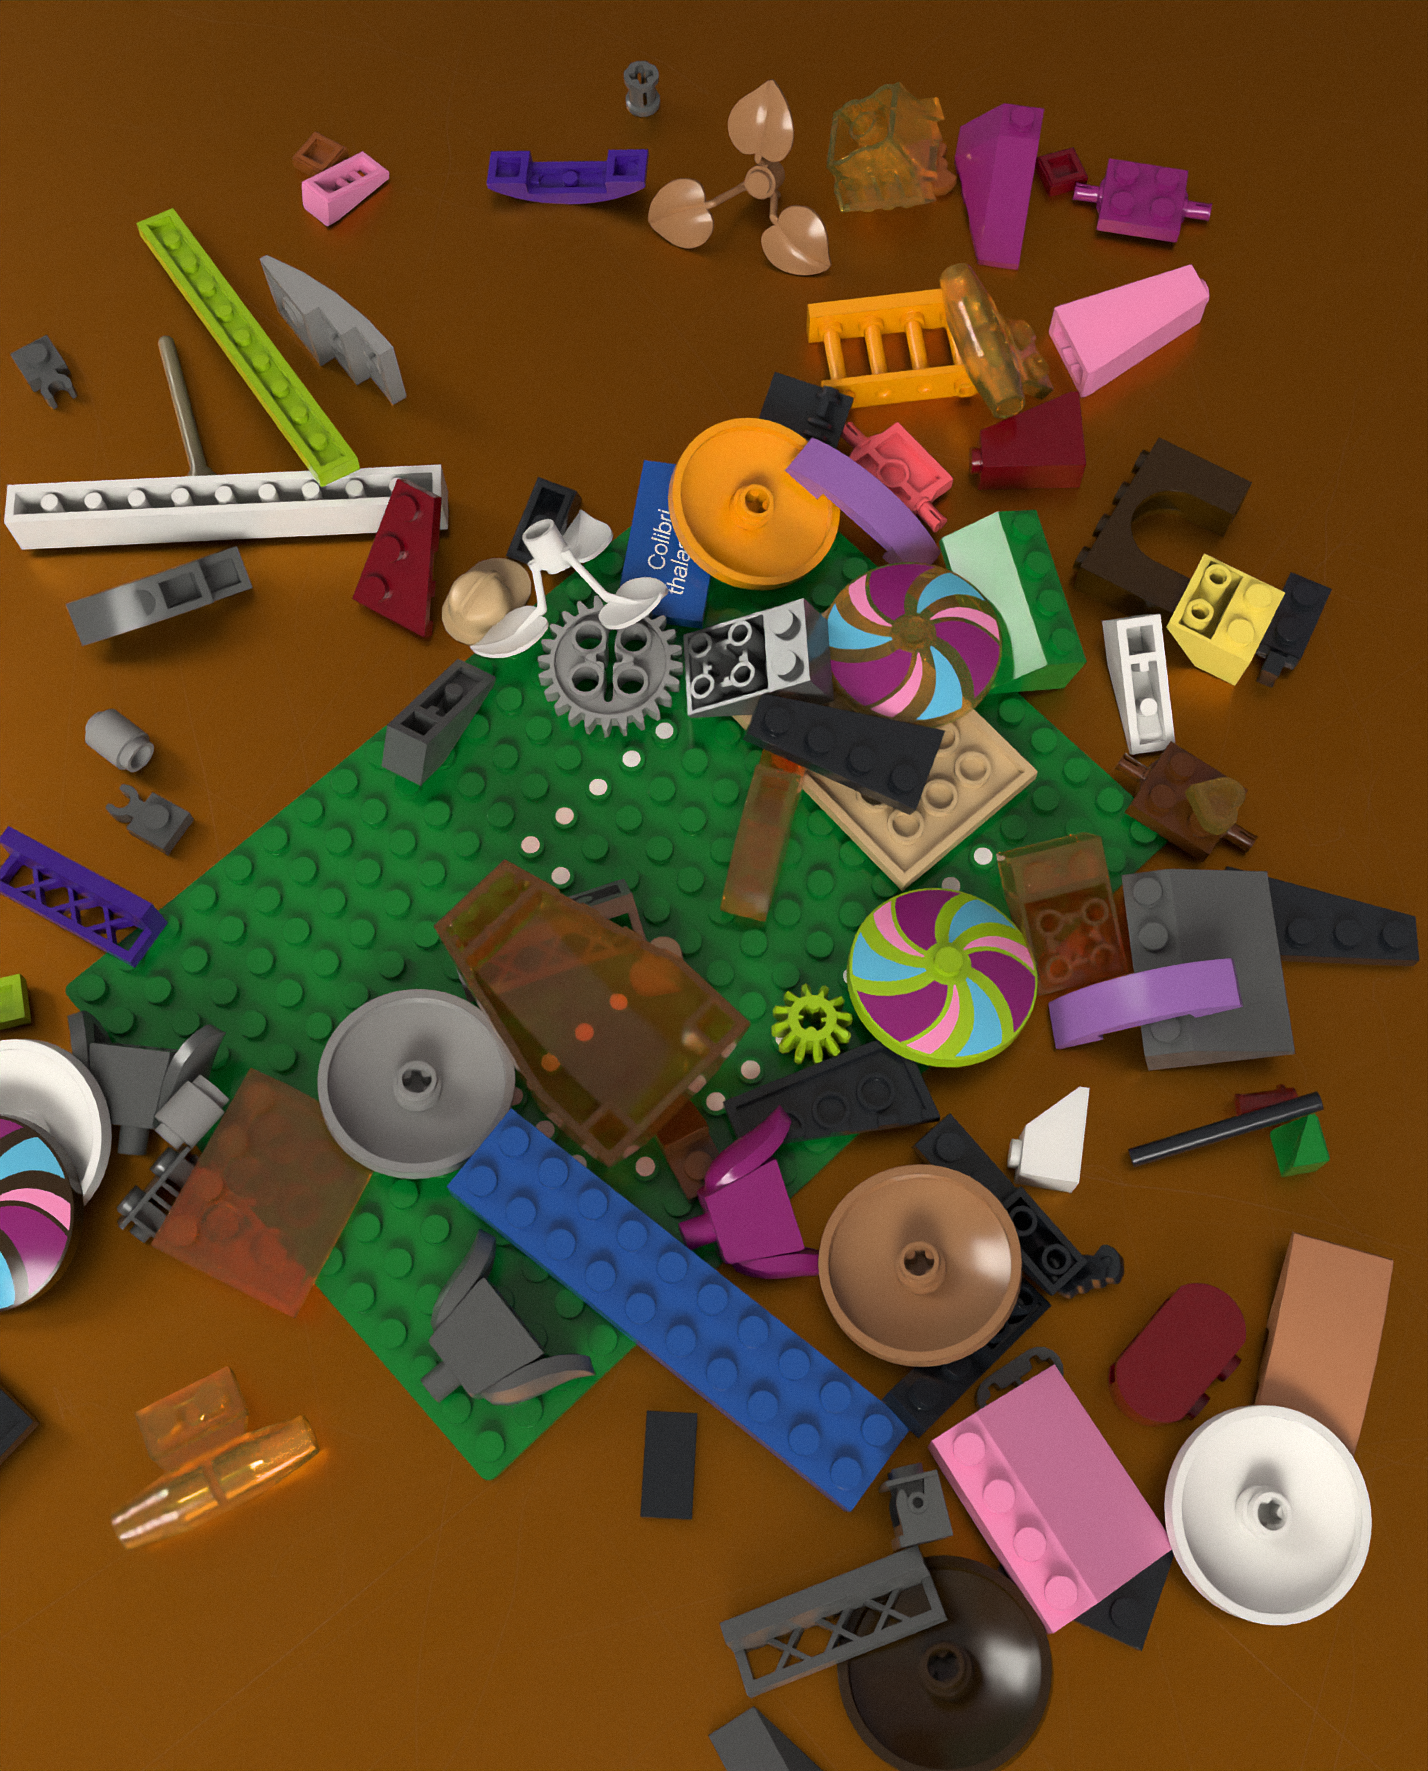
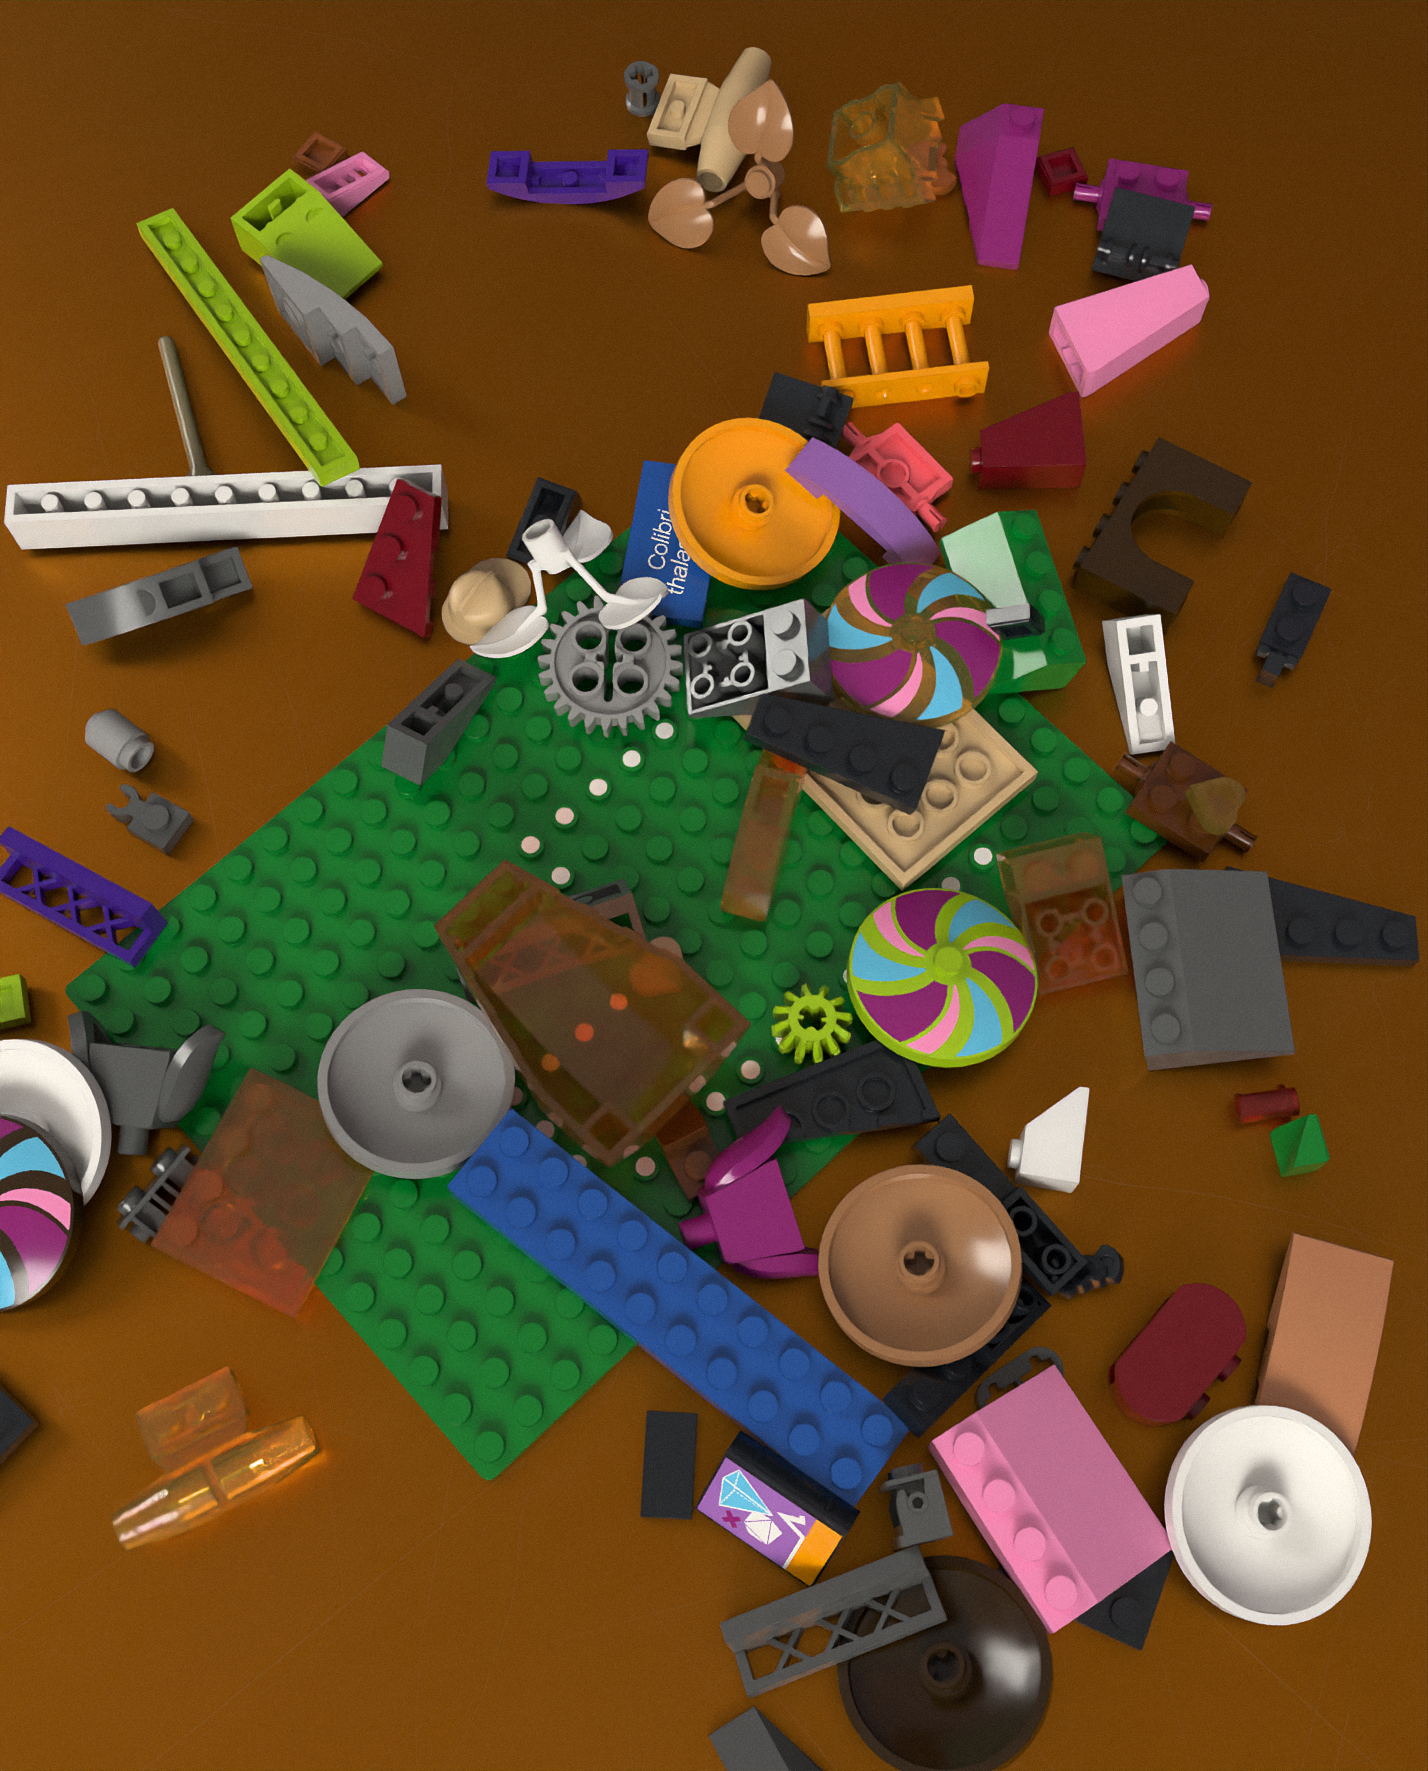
(44, 369): dark grey plate -> none
(190, 1112): light grey brick -> none
(305, 232): none -> lime slope
(487, 1342): dark grey torso -> none
(699, 112): none -> tan plate
(776, 1509): none -> piece
(992, 346): clear yellow plate -> none
(1015, 621): none -> black tile
(1142, 236): none -> black hinge
(1143, 999): medium lavender slope -> none
(1223, 618): light yellow slope -> none
(1226, 1129): black bar -> none

